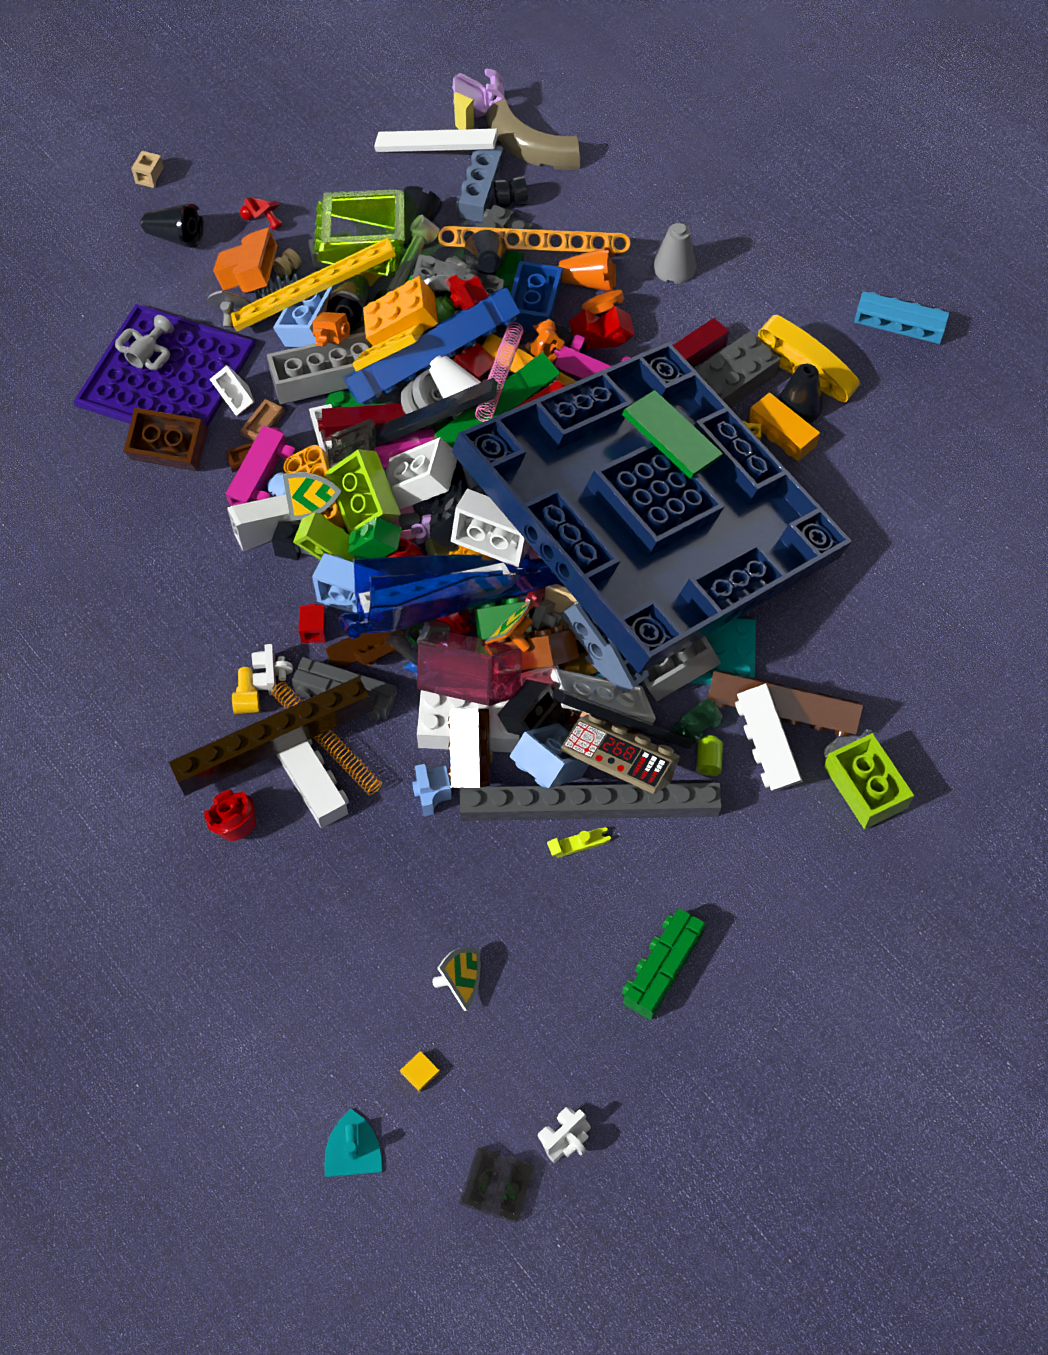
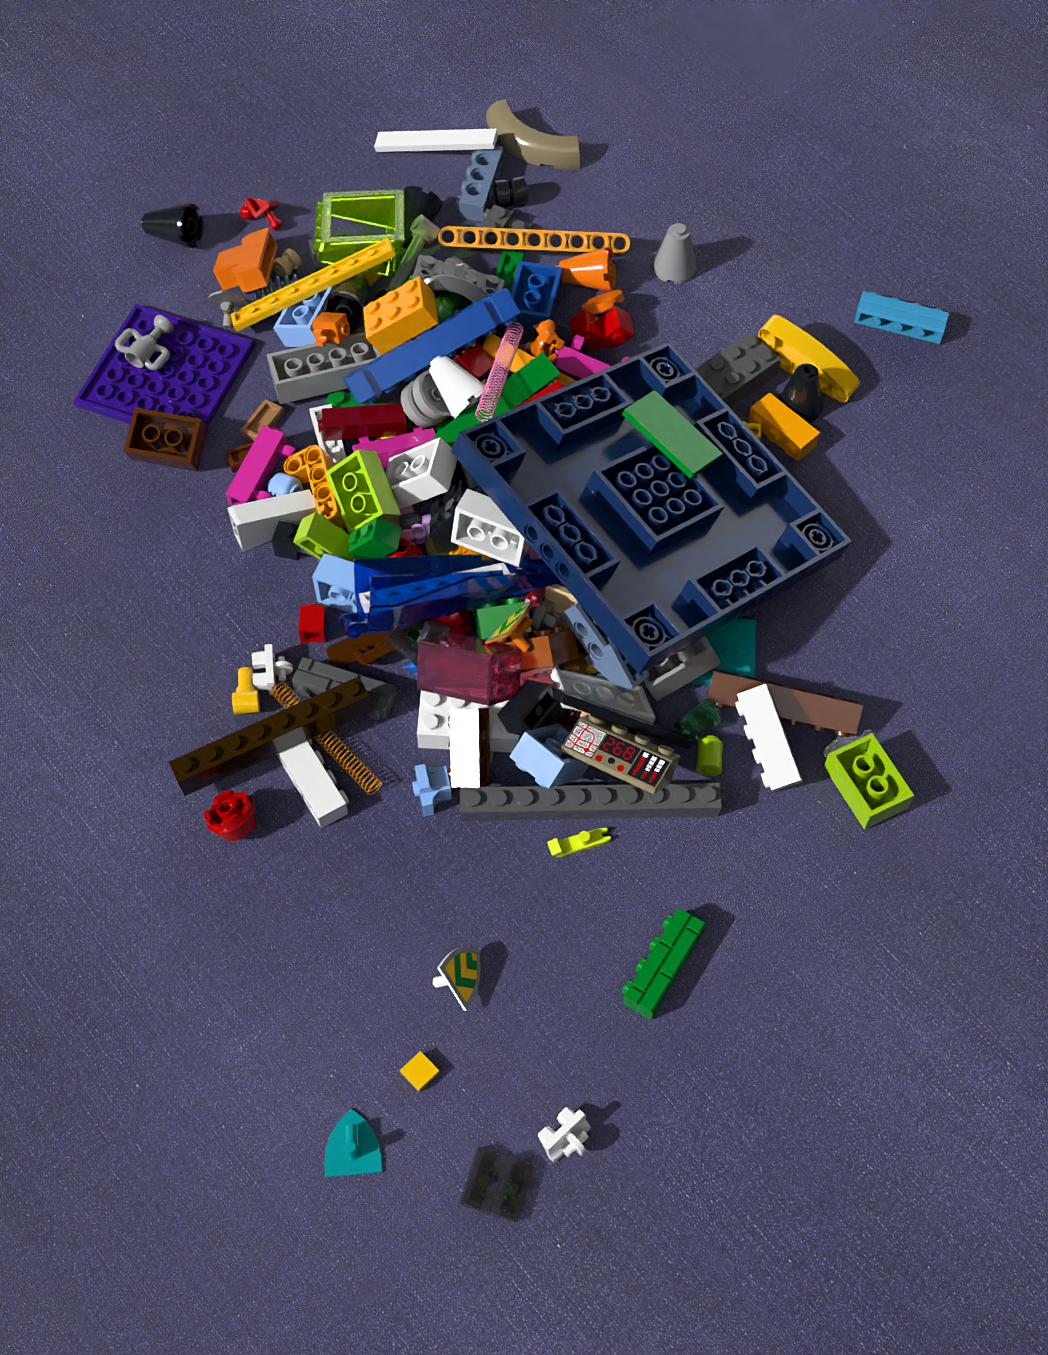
(147, 169): tan brick -> none
(233, 390): white slope -> none
(308, 494): shield -> none
(347, 441): clear smoke slope -> none
(388, 346): yellow tile -> none
(436, 412): black tile -> none
(463, 112): light yellow slope -> none
(465, 292): red brick -> none
(481, 96): lavender piece -> none
(485, 251): black cone -> none
(702, 342): dark red brick -> none

